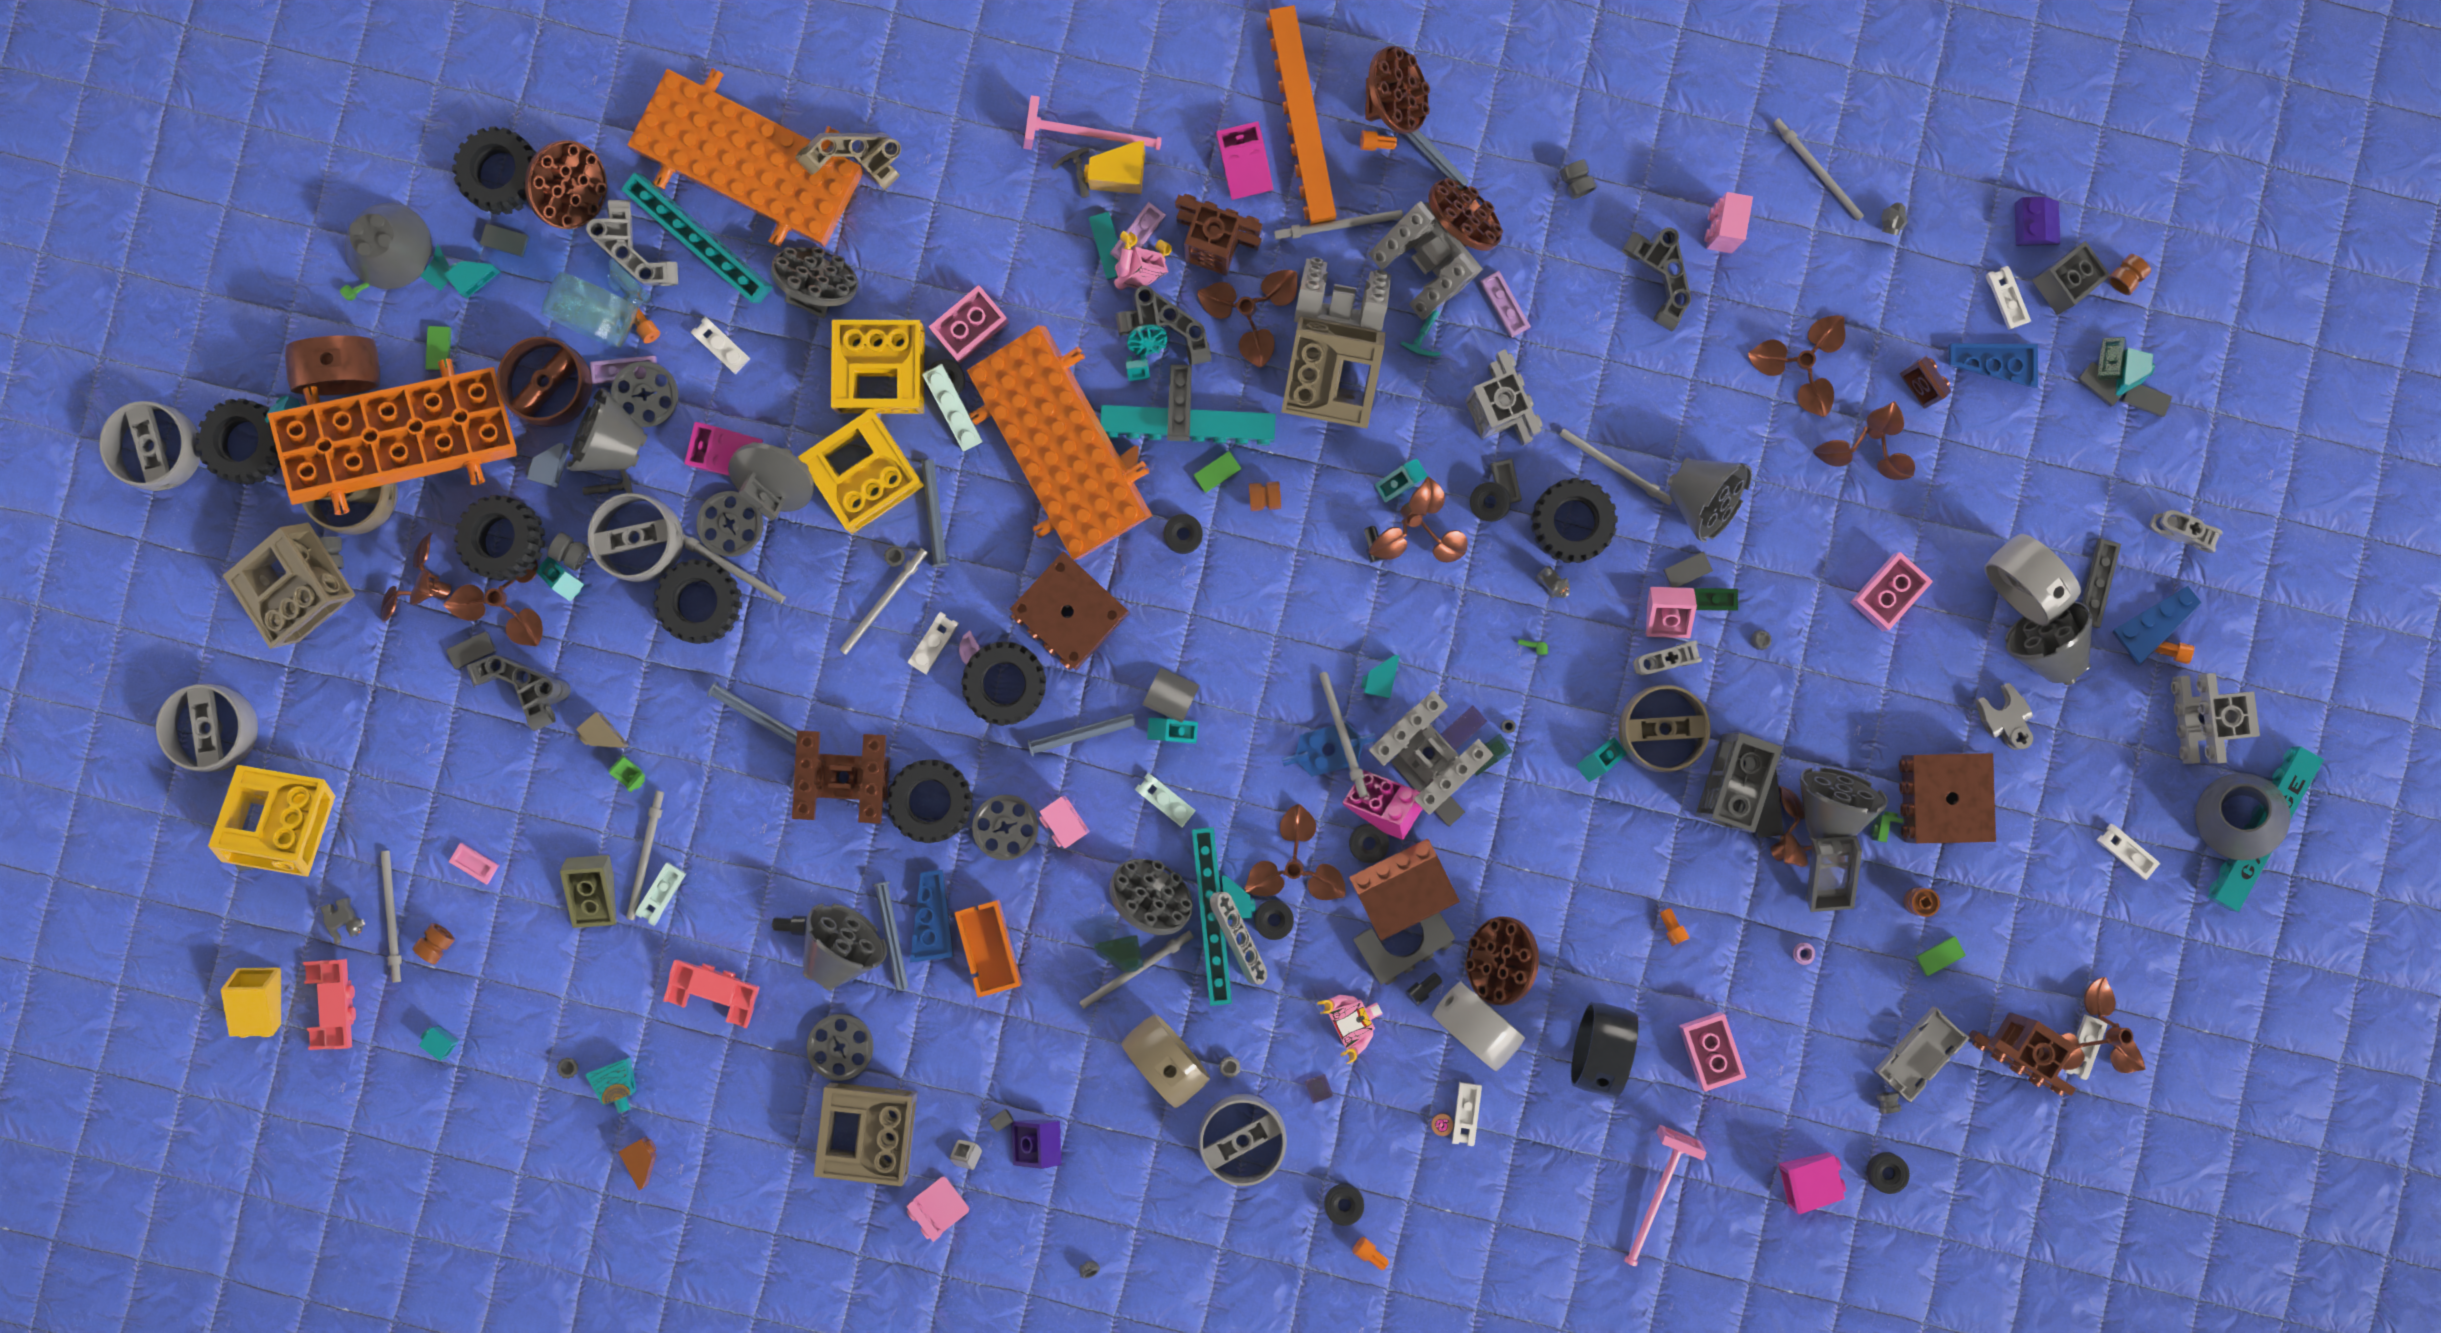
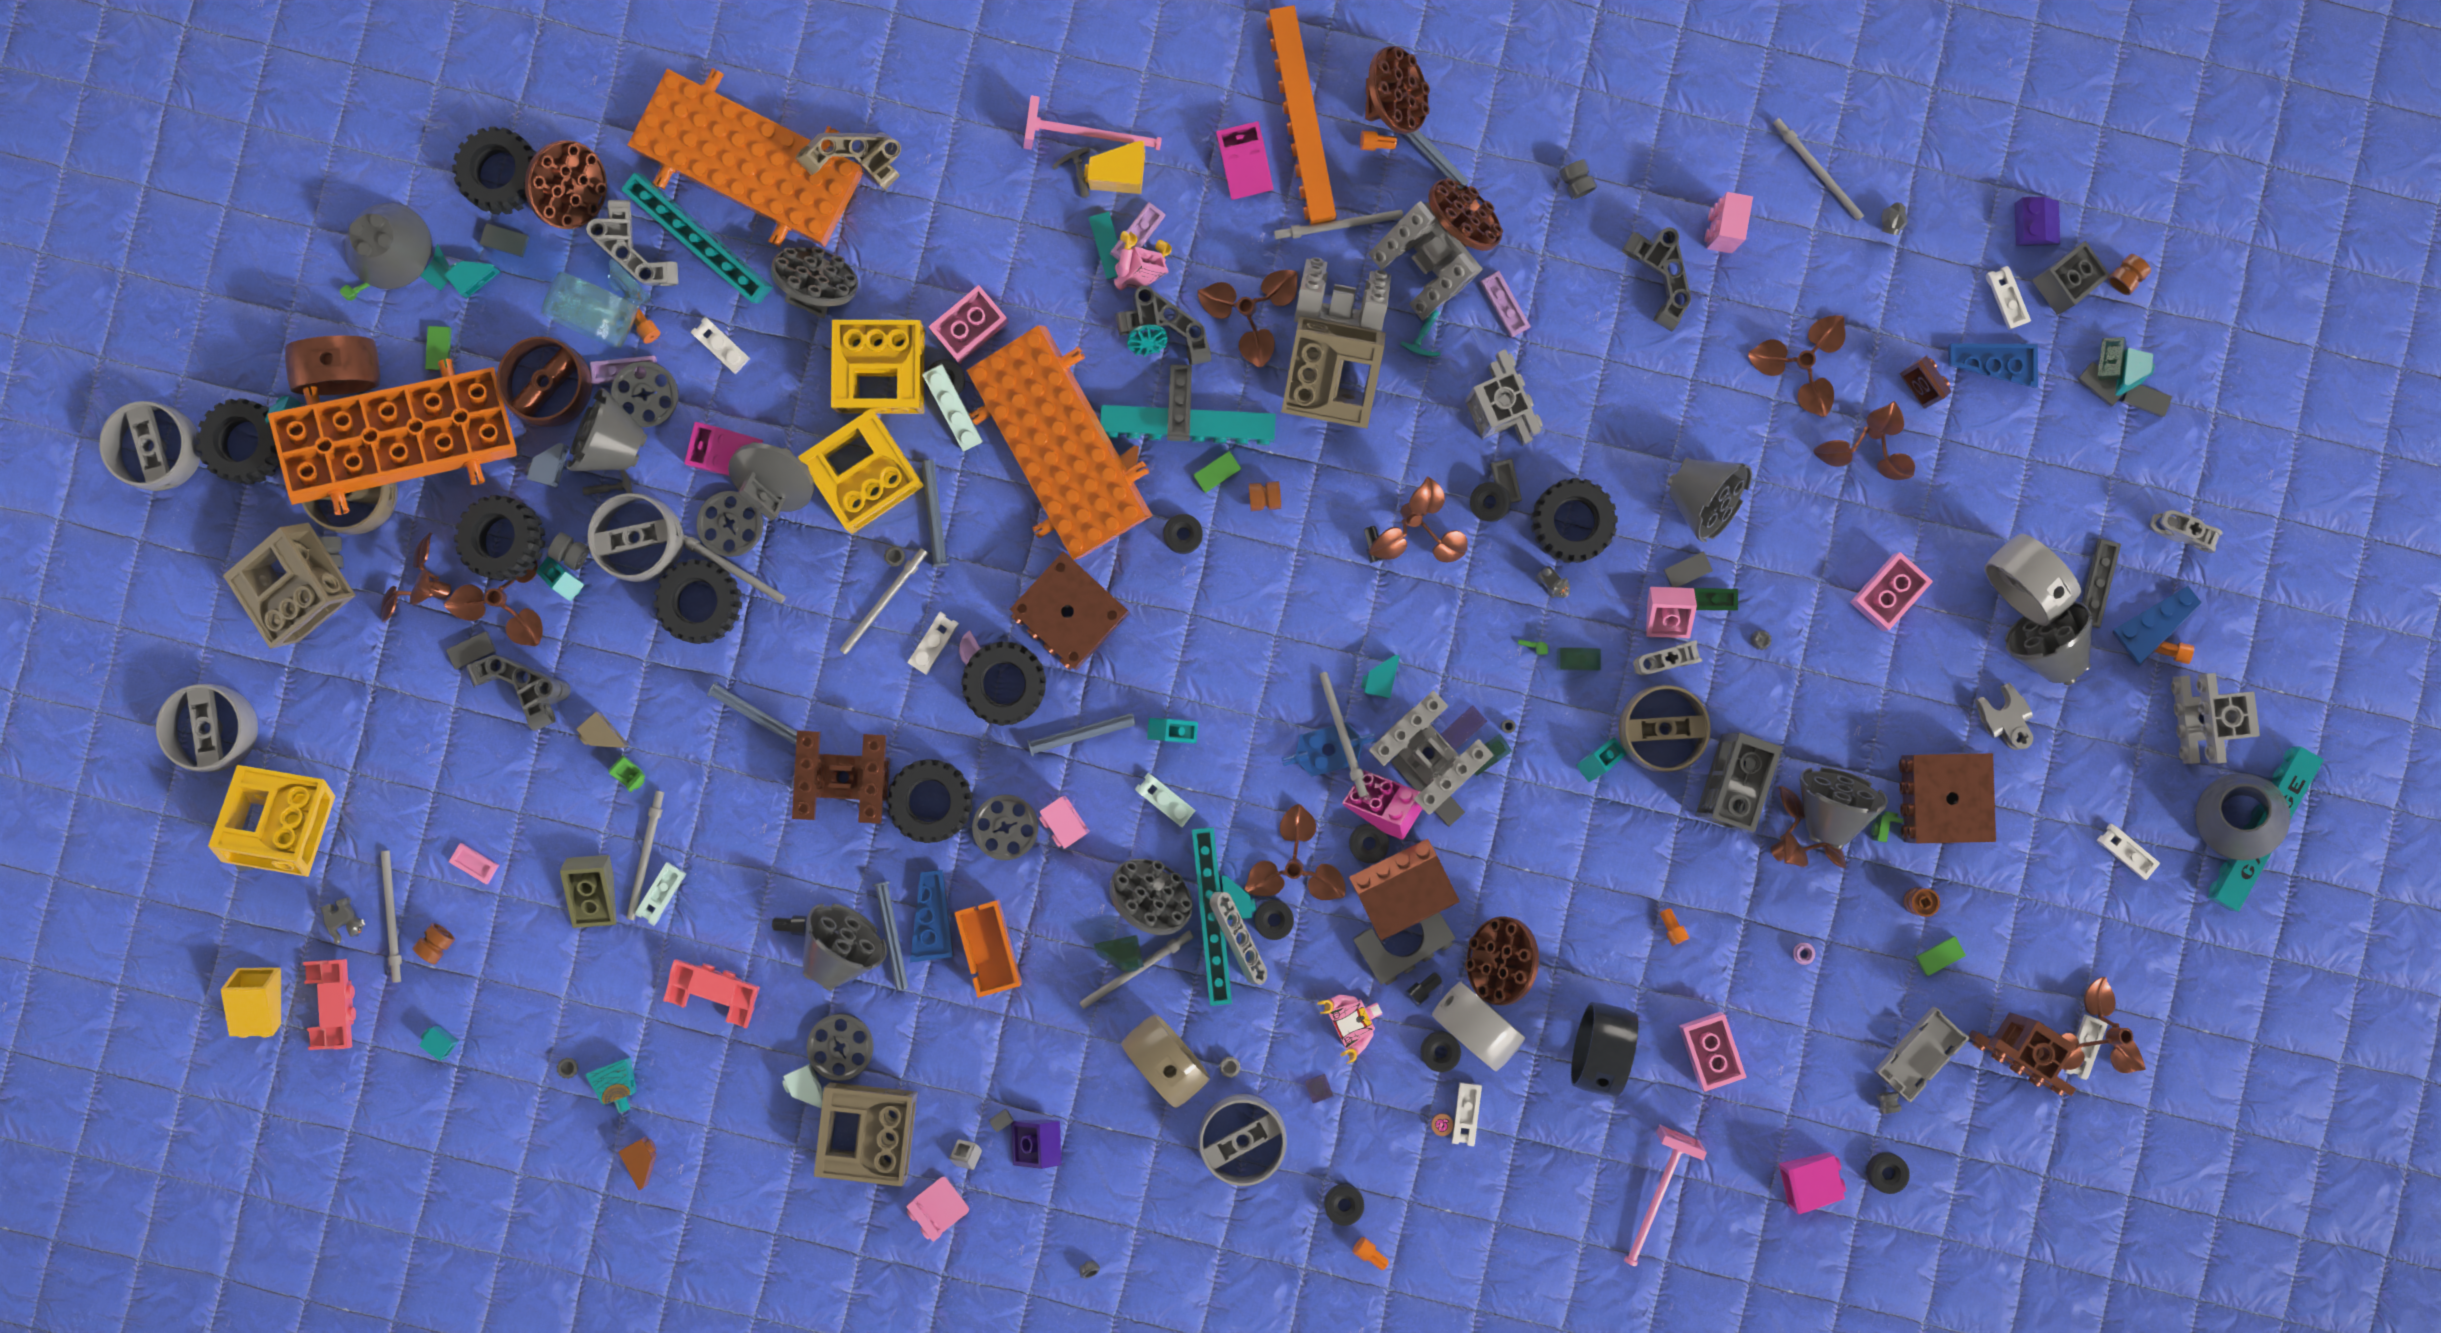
(804, 1085): none -> light aqua slope
(1137, 369): teal tile -> none
(1171, 695): dark grey slope -> none
(1215, 233): copper piece -> none
(1401, 480): teal slope -> none
(1453, 1051): none -> black tyre
(1578, 659): none -> clear green slope
(1652, 489): light grey bar -> none
(1770, 820): black slope -> none
(1833, 873): door -> none

